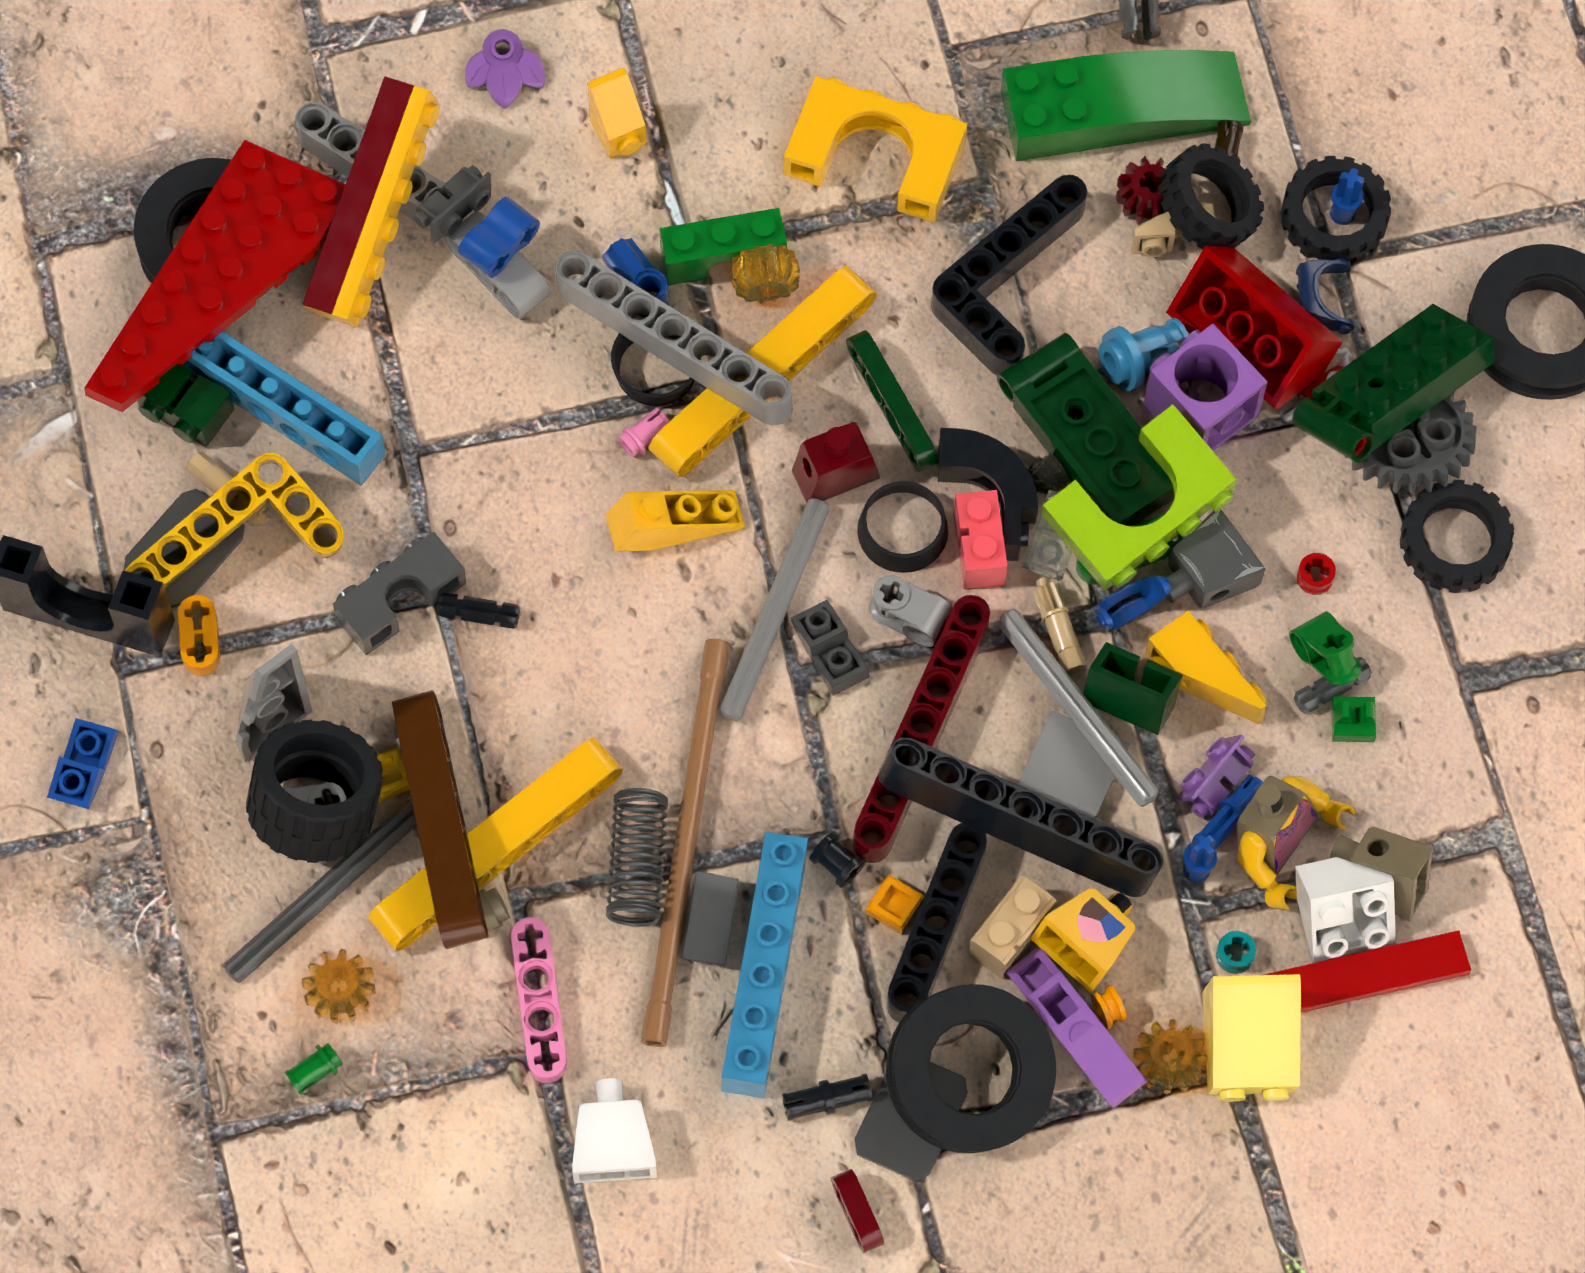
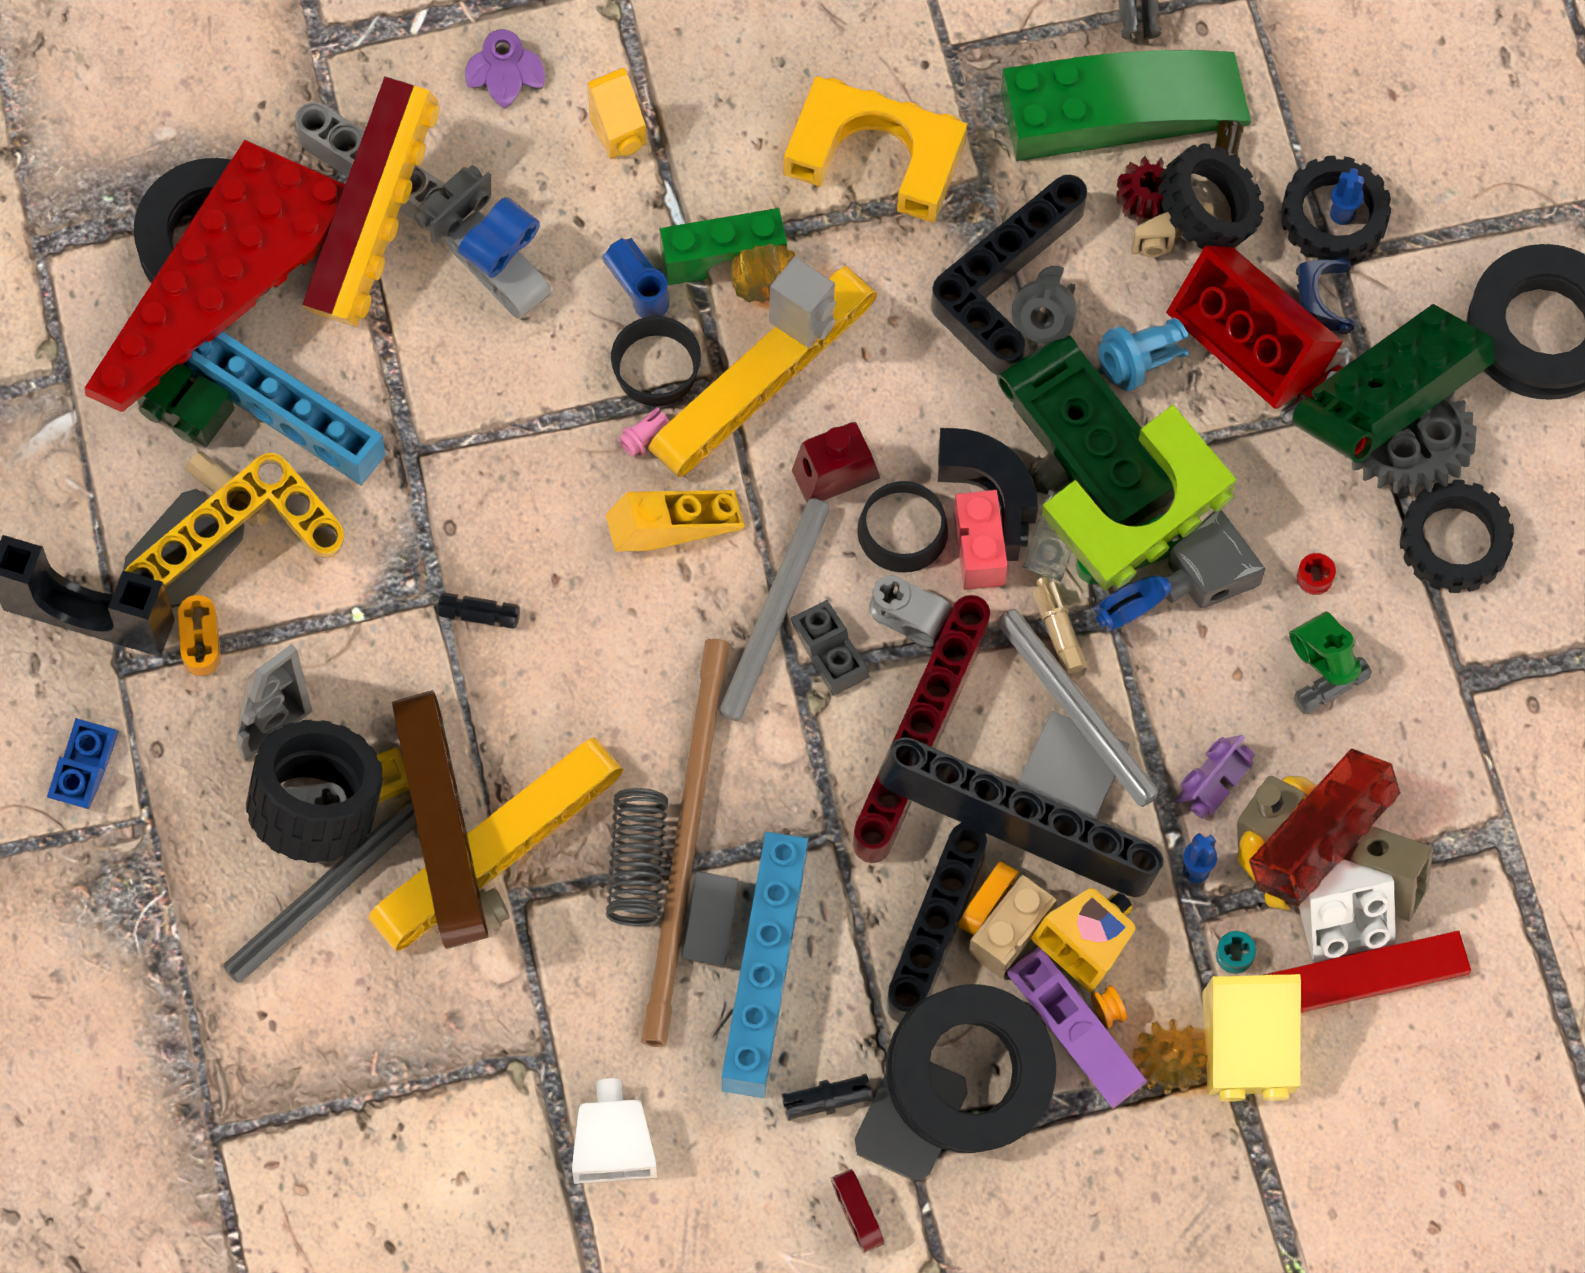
(314, 1068): green pin -> none
(338, 1002): clear yellow gear -> none
(422, 568): dark grey arch -> none
(537, 1000): bright pink beam -> none
(680, 353): light grey beam -> none
(802, 303): none -> light grey brick
(837, 859): black bush -> none
(892, 401): dark green beam -> none
(894, 904): light orange tile -> none
(988, 897): none -> light orange beam
(1058, 312): none -> dark grey piece
(1113, 689): dark green piece -> none
(1207, 672): yellow slope -> none
(1214, 359): medium lavender brick -> none
(1230, 810): blue axle -> none
(1325, 827): none -> clear red brick
(1353, 719): green tile -> none

